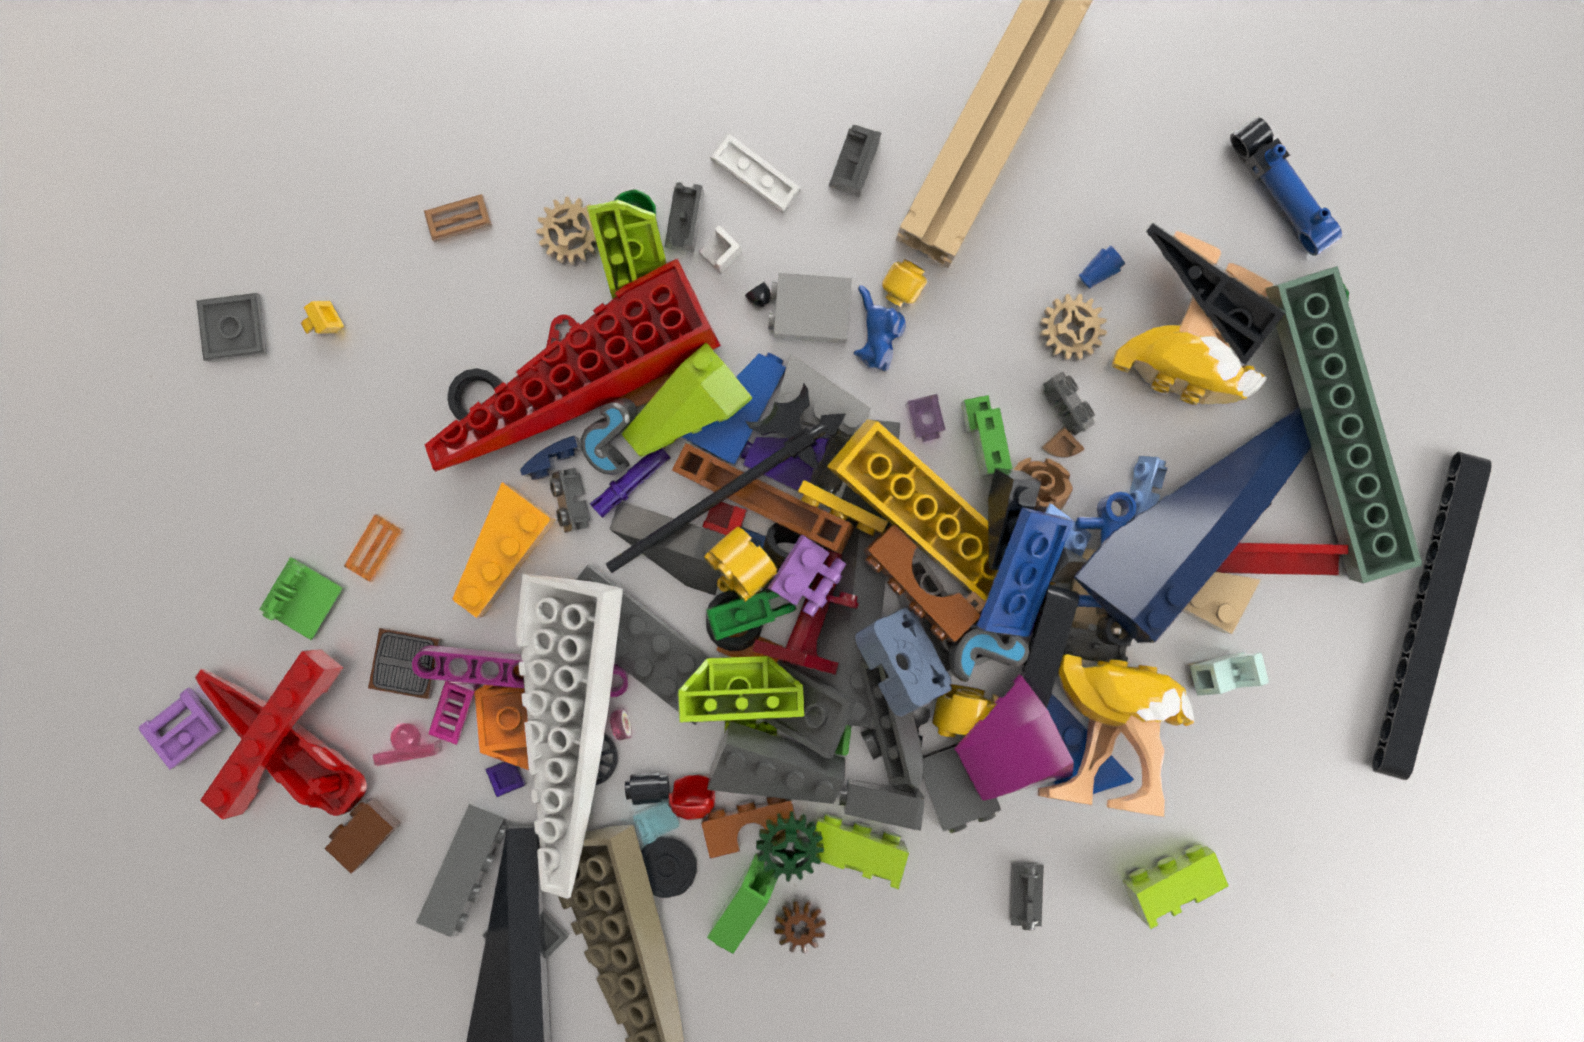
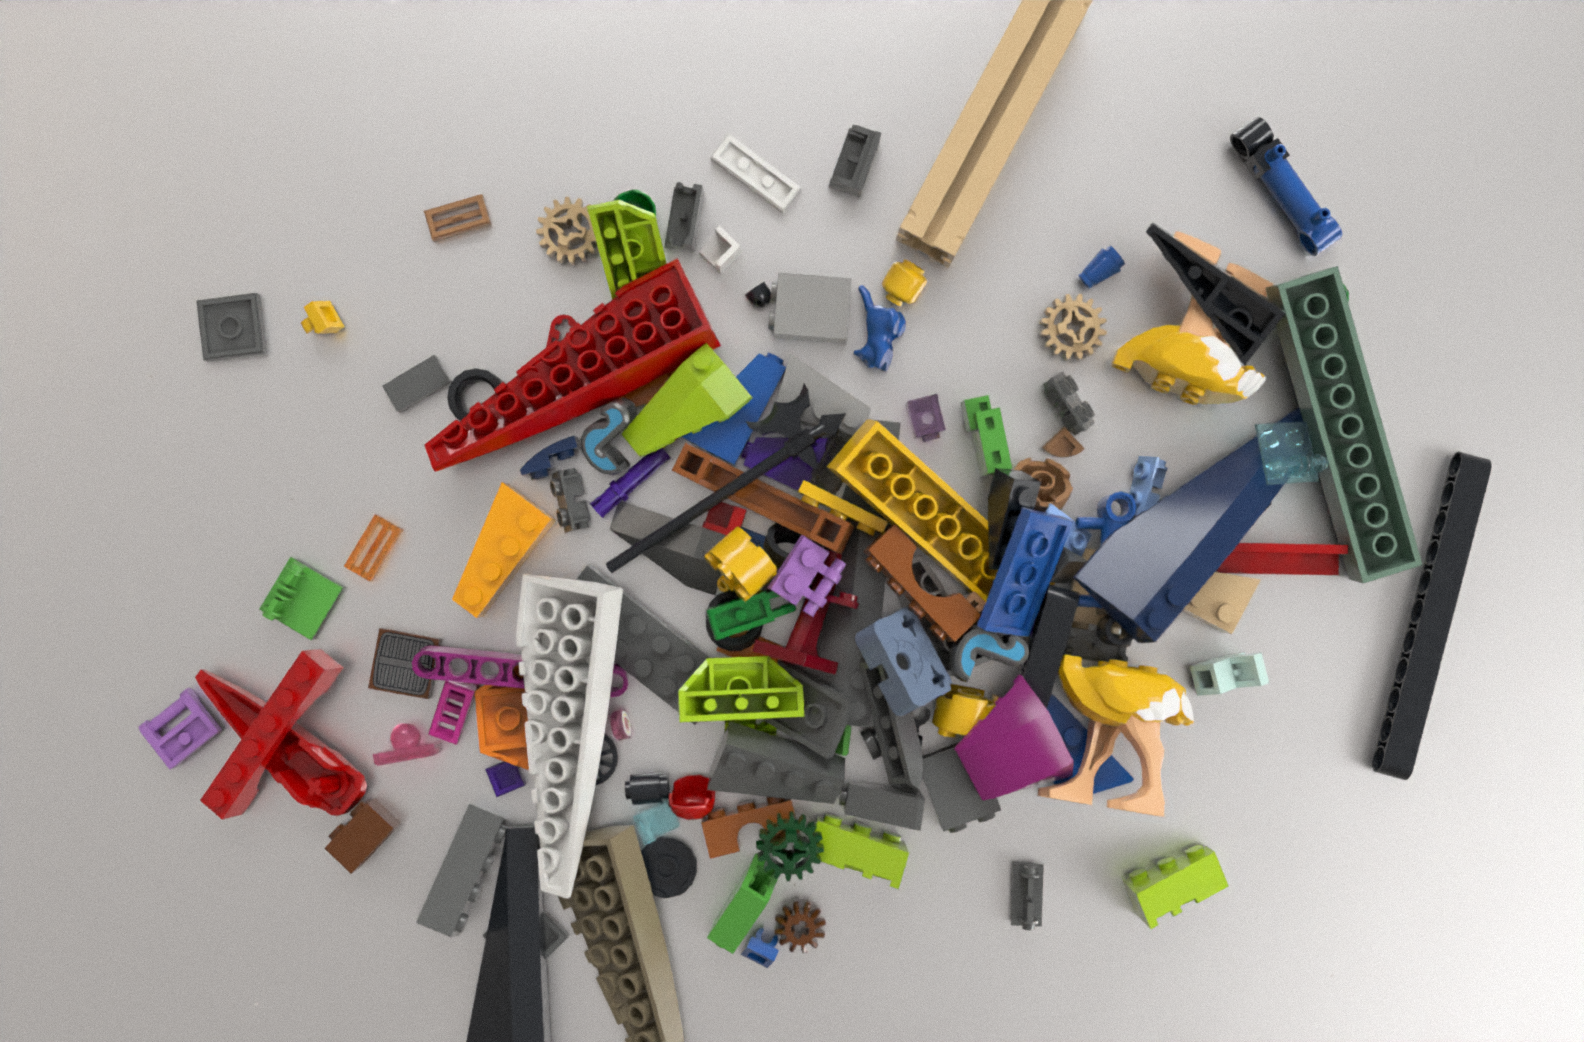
(416, 383): none -> dark grey tile
(759, 951): none -> blue tile
(1288, 453): none -> clear light blue hinge

